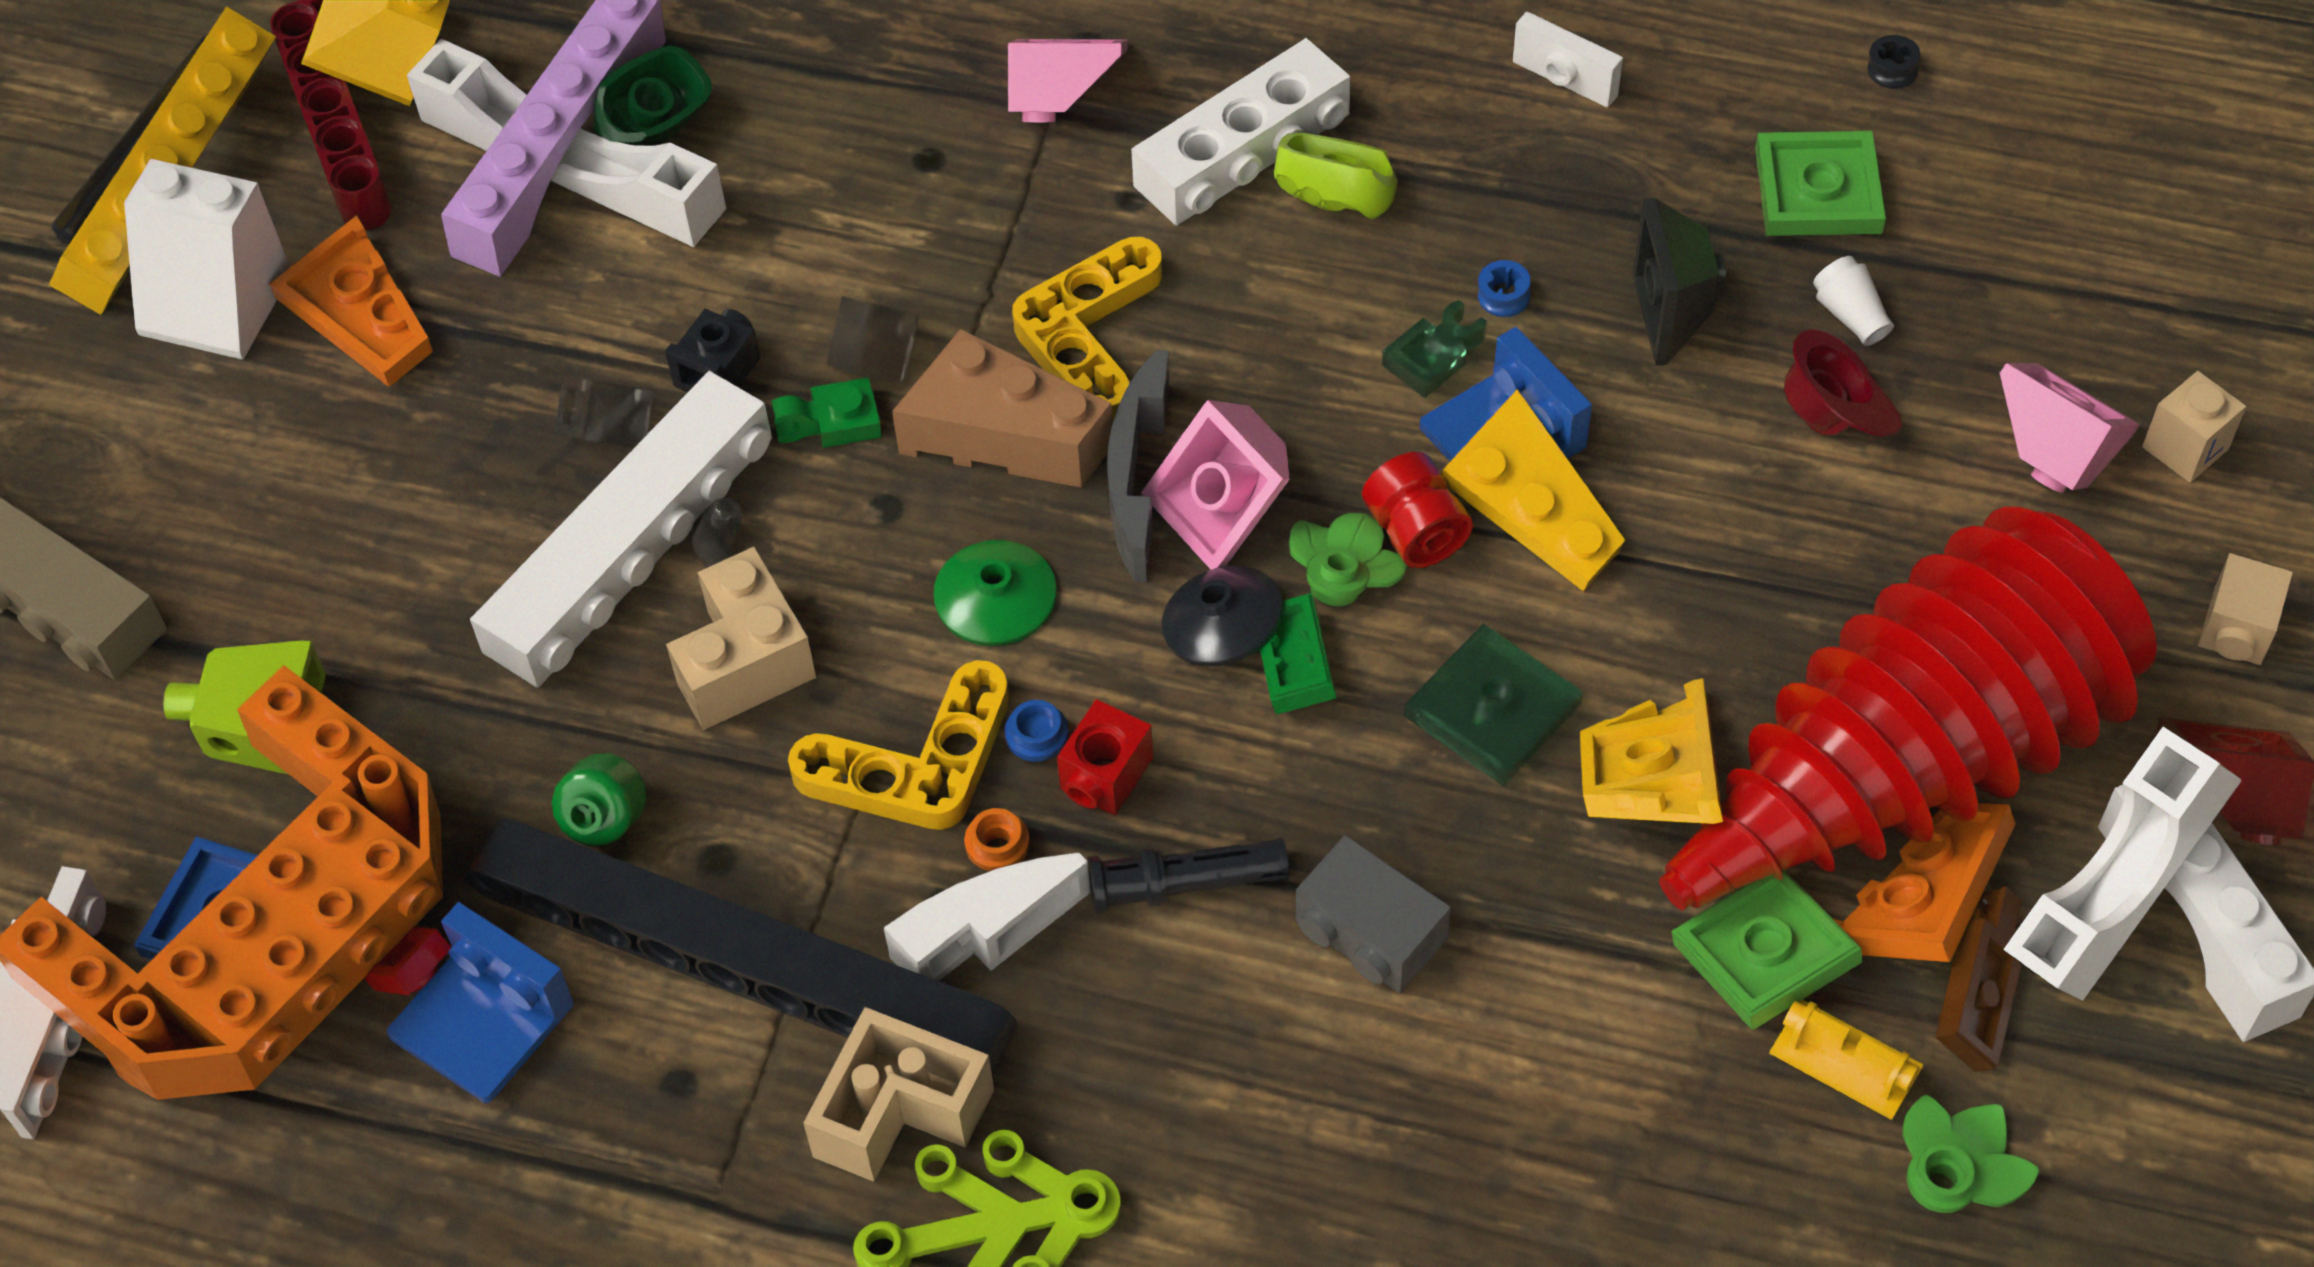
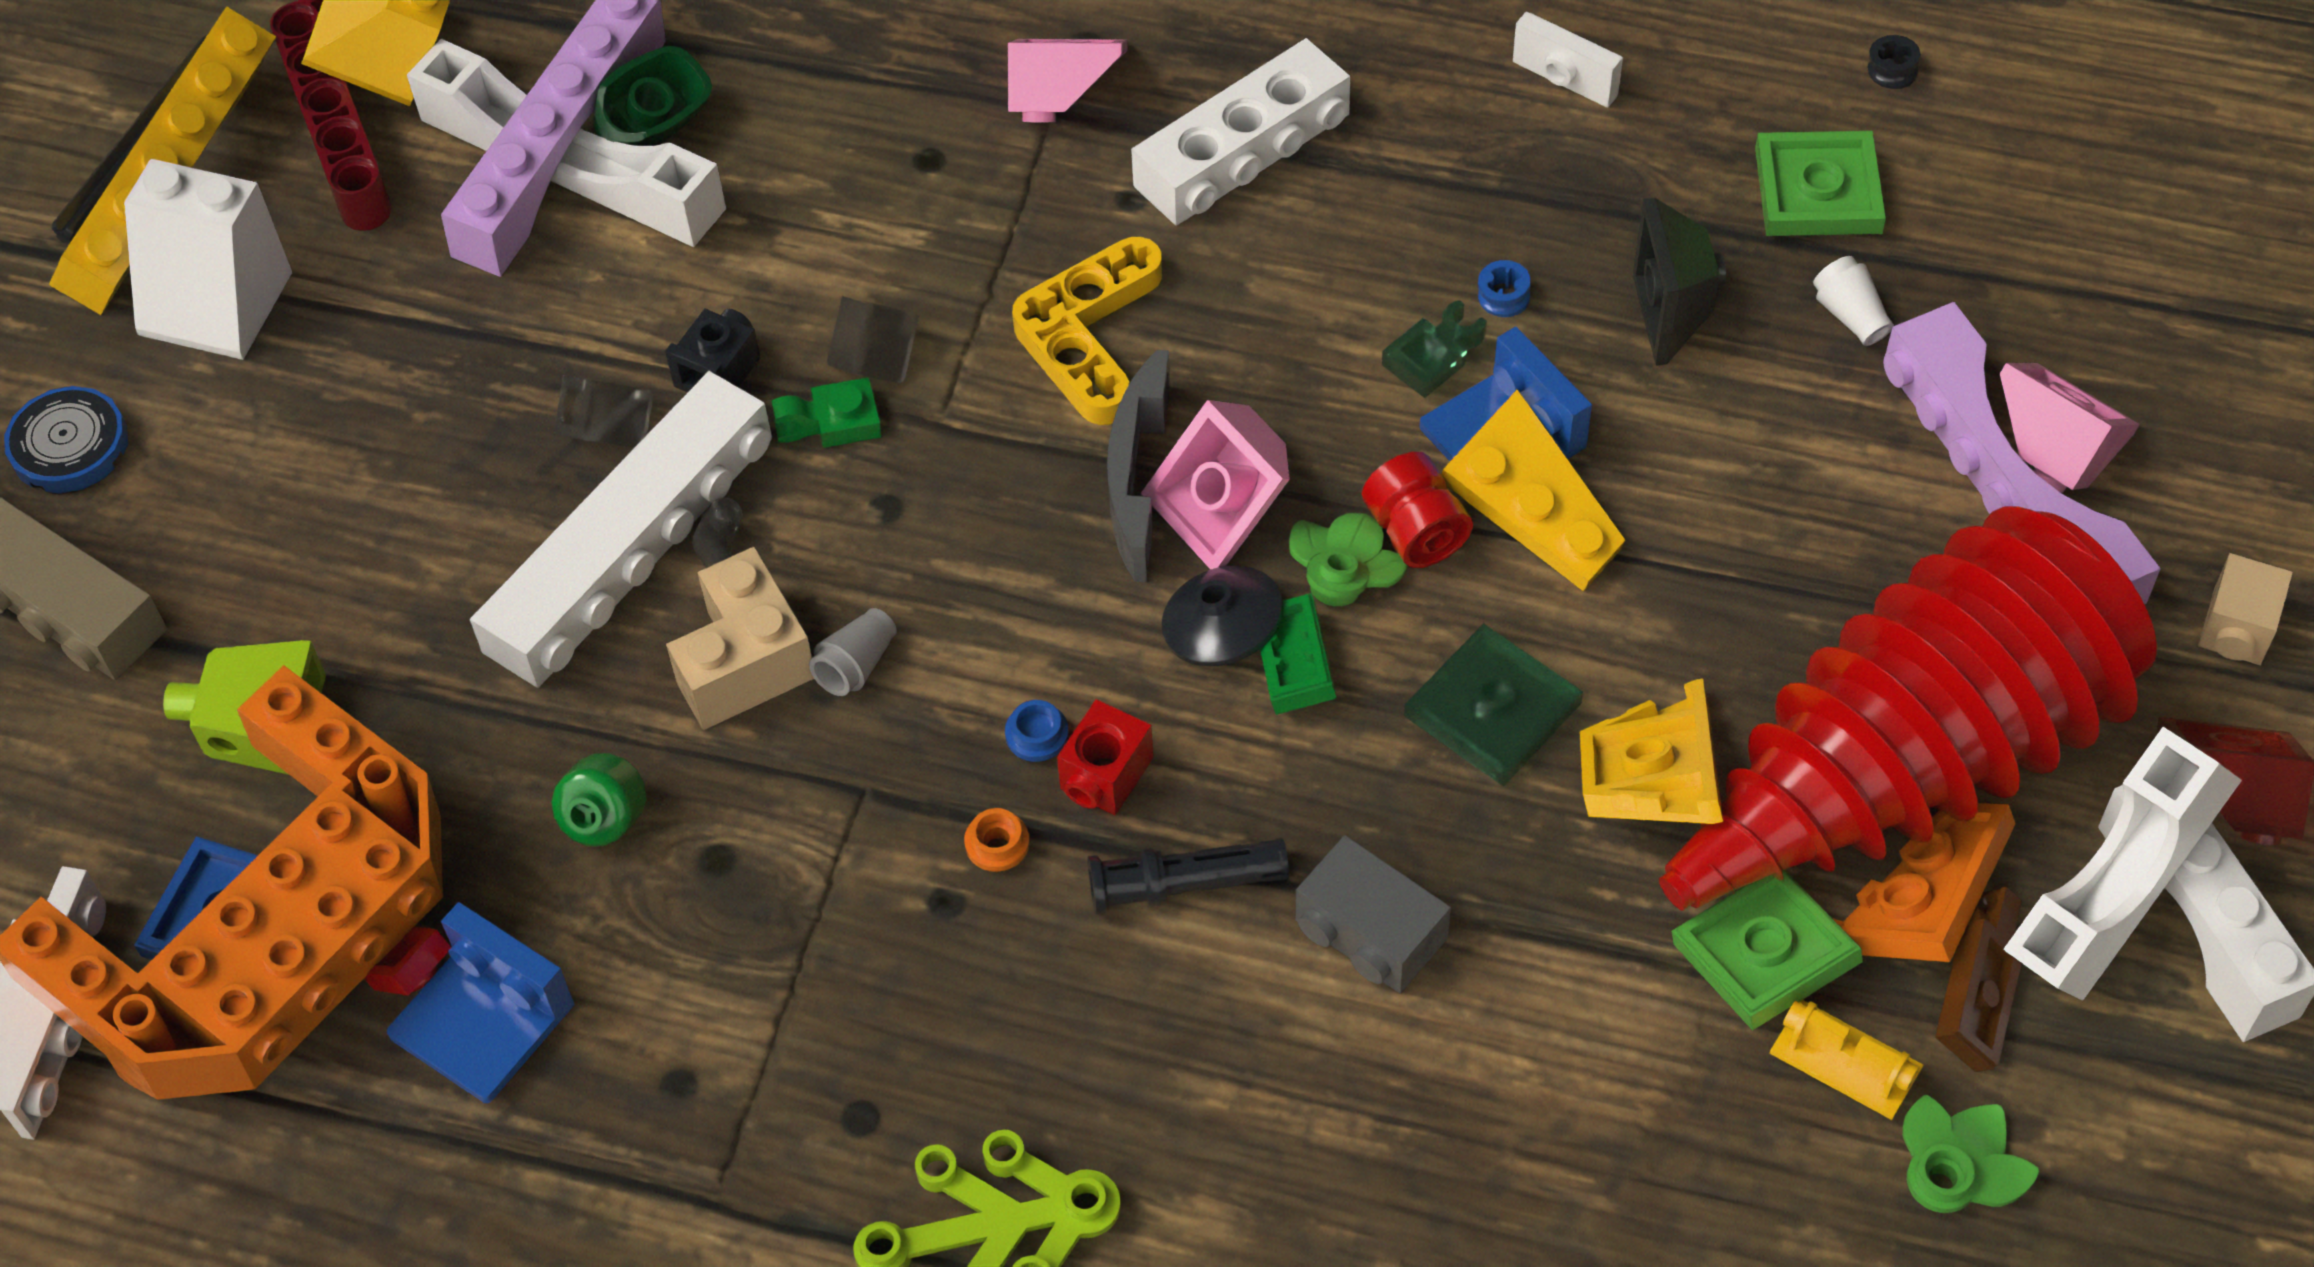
(66, 439): none -> tile
(355, 304): orange wing -> none
(722, 941): black beam -> none
(850, 654): none -> light grey cone
(891, 1079): tan brick -> none
(914, 776): yellow beam -> none
(987, 915): white slope -> none
(999, 611): green dish -> none
(1003, 413): medium nougat wedge -> none
(1335, 173): lime piece -> none
(1835, 390): dark red piece -> none
(1942, 372): none -> lavender arch
(2193, 426): tan brick -> none

